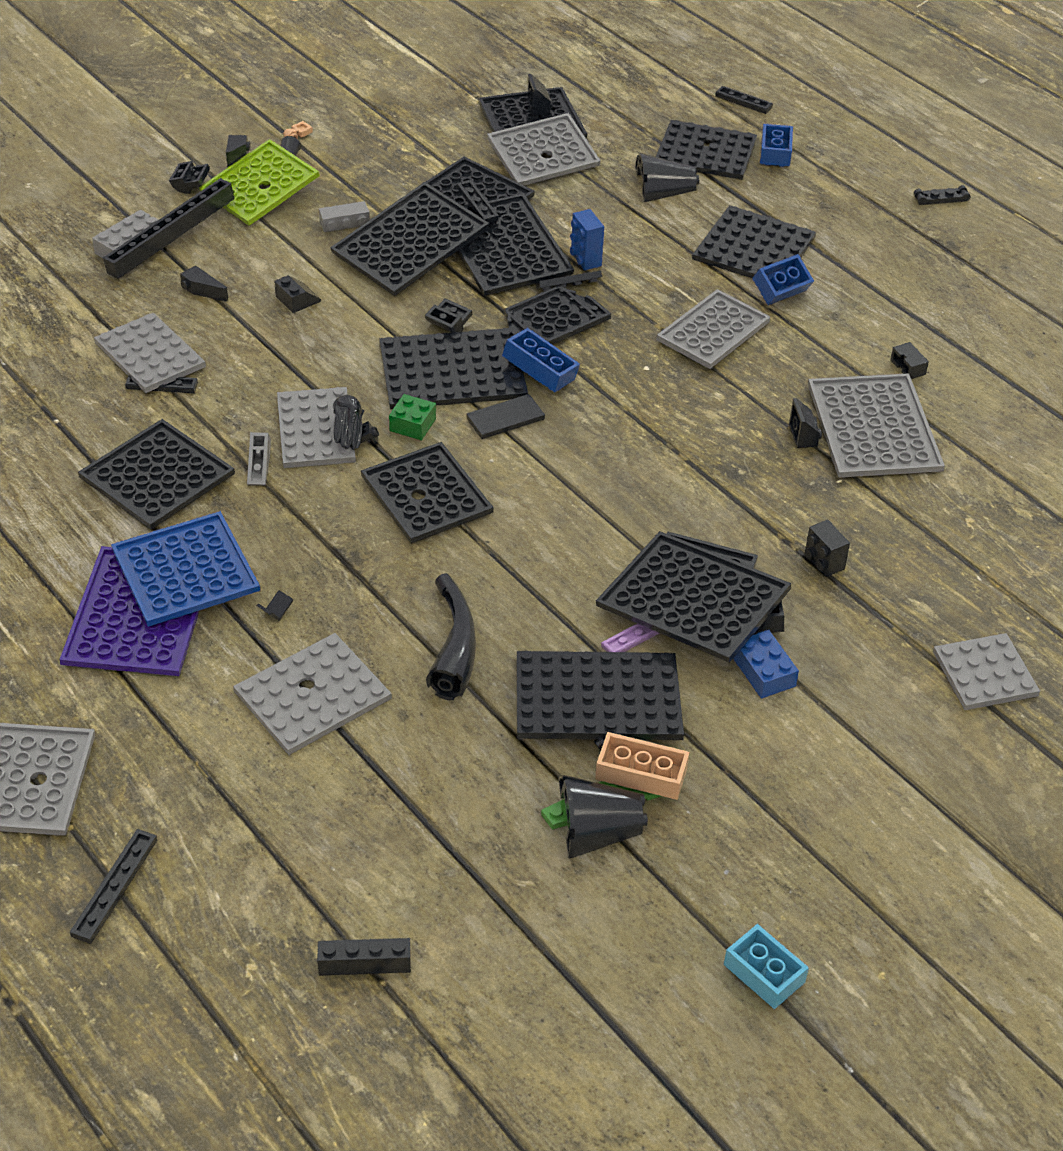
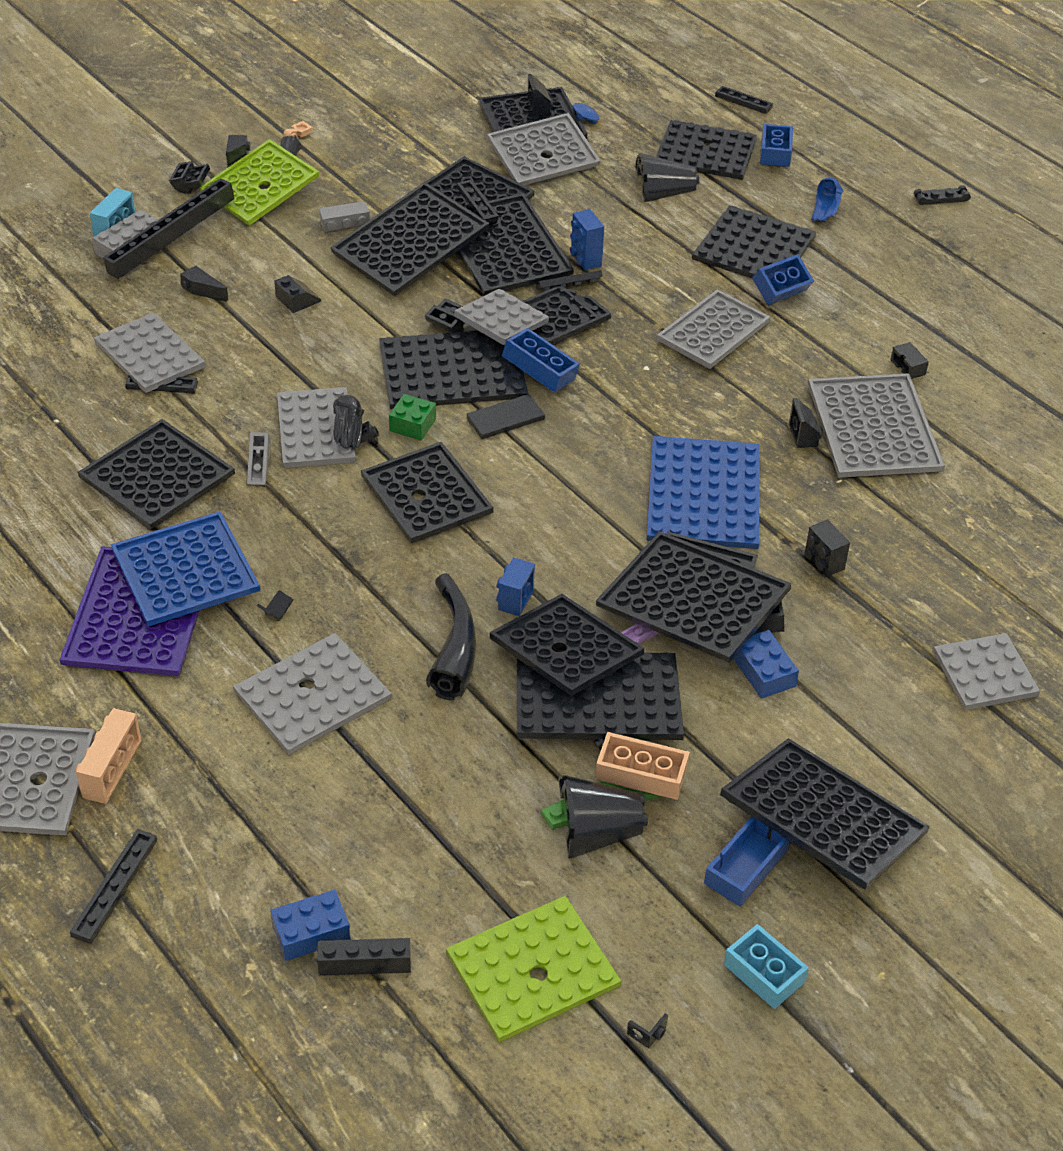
(108, 756): none -> light nougat brick
(111, 210): none -> medium azure brick
(309, 921): none -> blue brick
(500, 315): none -> light grey plate
(500, 960): none -> lime plate
(515, 586): none -> blue brick
(586, 112): none -> blue dish
(591, 644): none -> black plate
(648, 1037): none -> black bracket
(705, 490): none -> blue plate
(745, 861): none -> blue piece
(825, 812): none -> black plate
(827, 199): none -> blue hair

